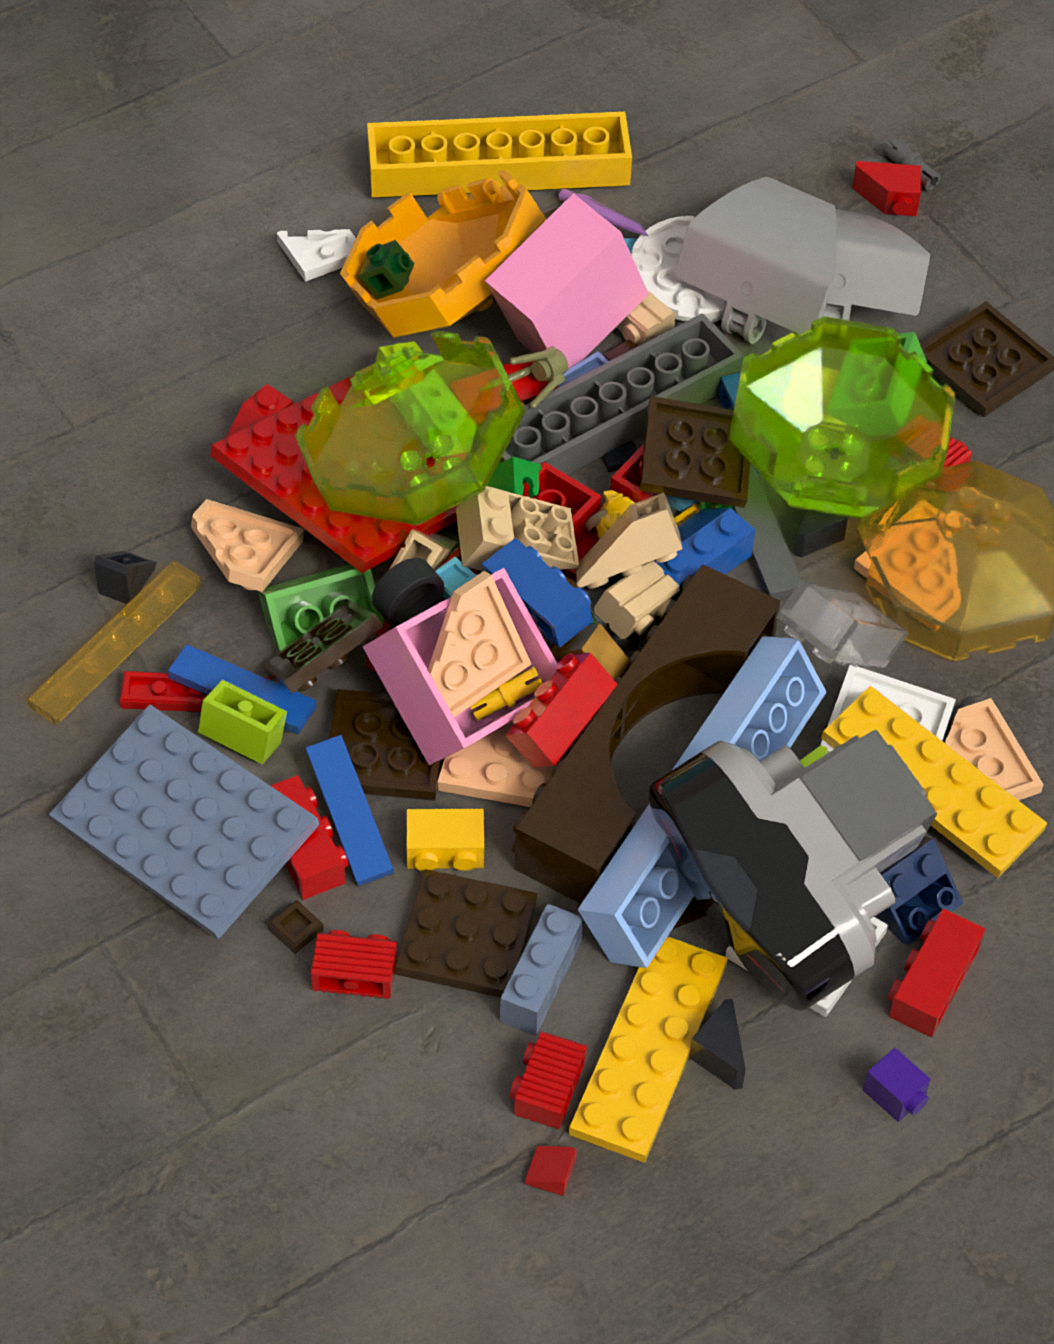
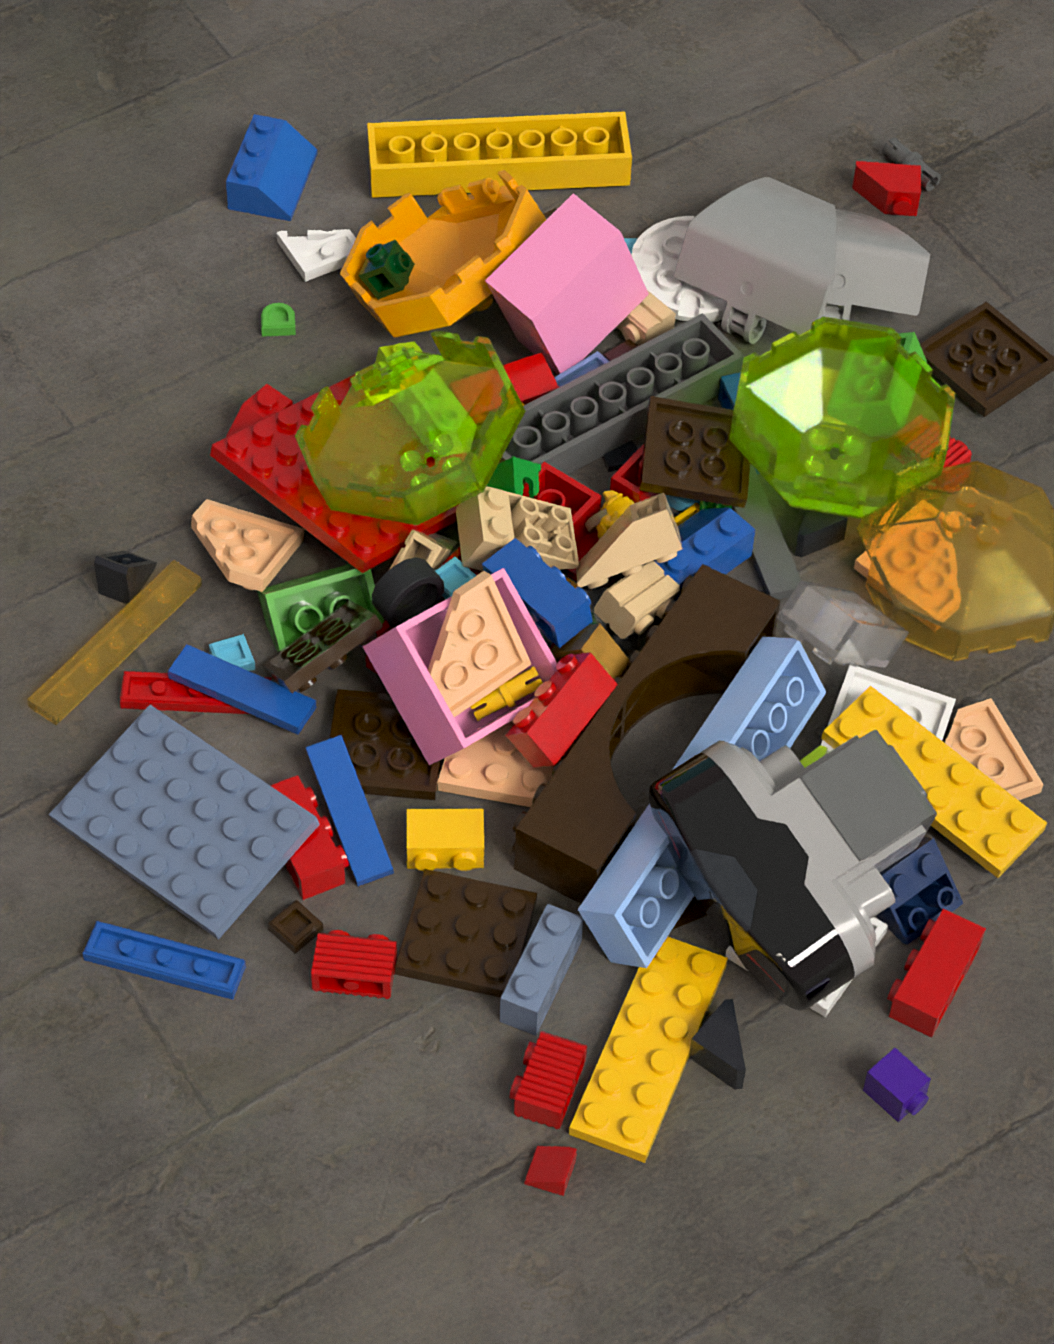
(164, 960): none -> blue tile
(235, 651): none -> medium azure tile
(242, 721): lime brick -> none
(270, 169): none -> blue slope
(278, 320): none -> bright green tile
(547, 366): olive plant -> none
(610, 215): medium lavender bar -> none

